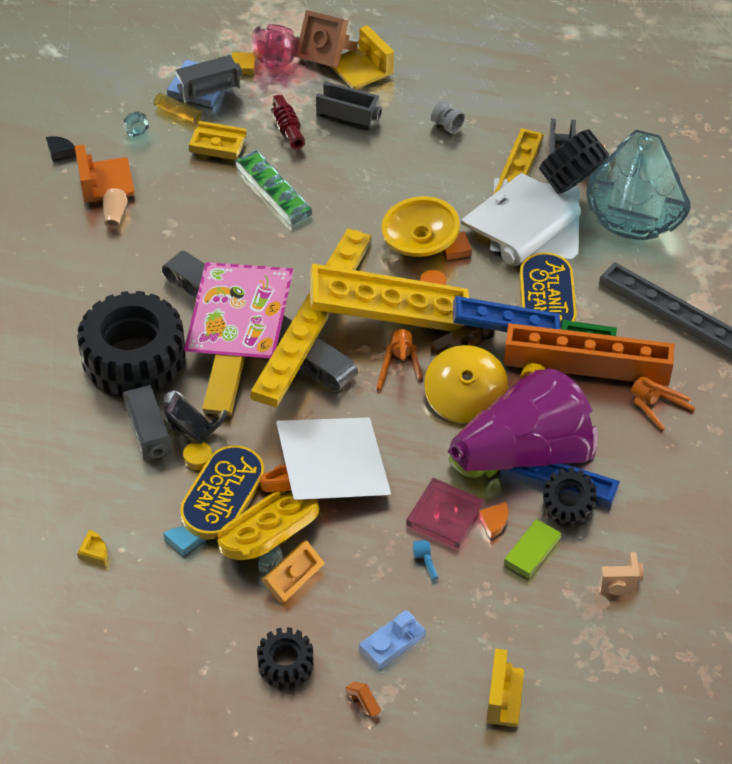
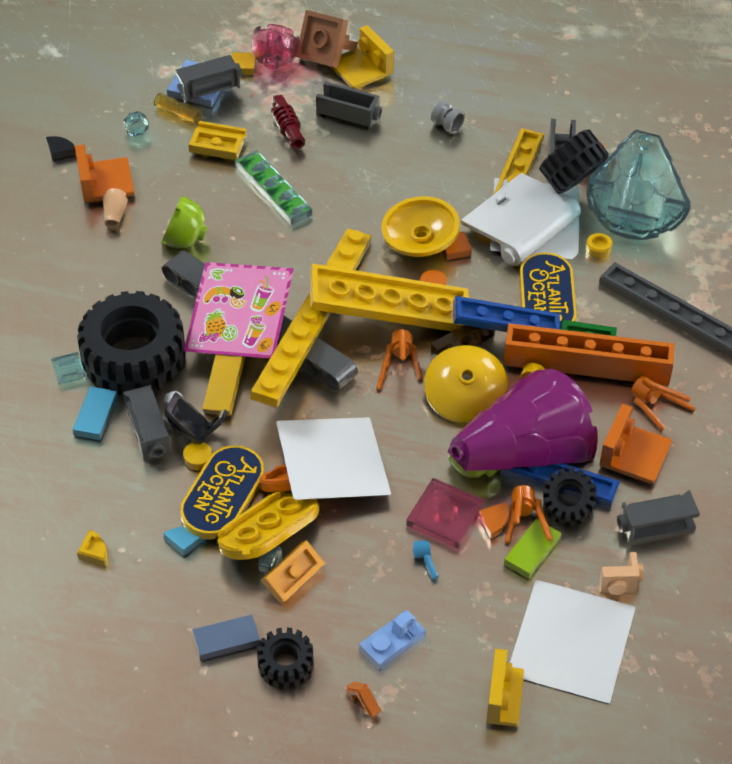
(68, 368): none -> clear light blue tile
(95, 413): none -> medium azure tile
(185, 225): none -> lime cylinder
(226, 637): none -> sand blue tile
(522, 505): none -> orange plant
(572, 640): none -> white sticker
(599, 245): none -> yellow tile
(633, 449): none -> orange bracket
(658, 517): none -> dark grey window

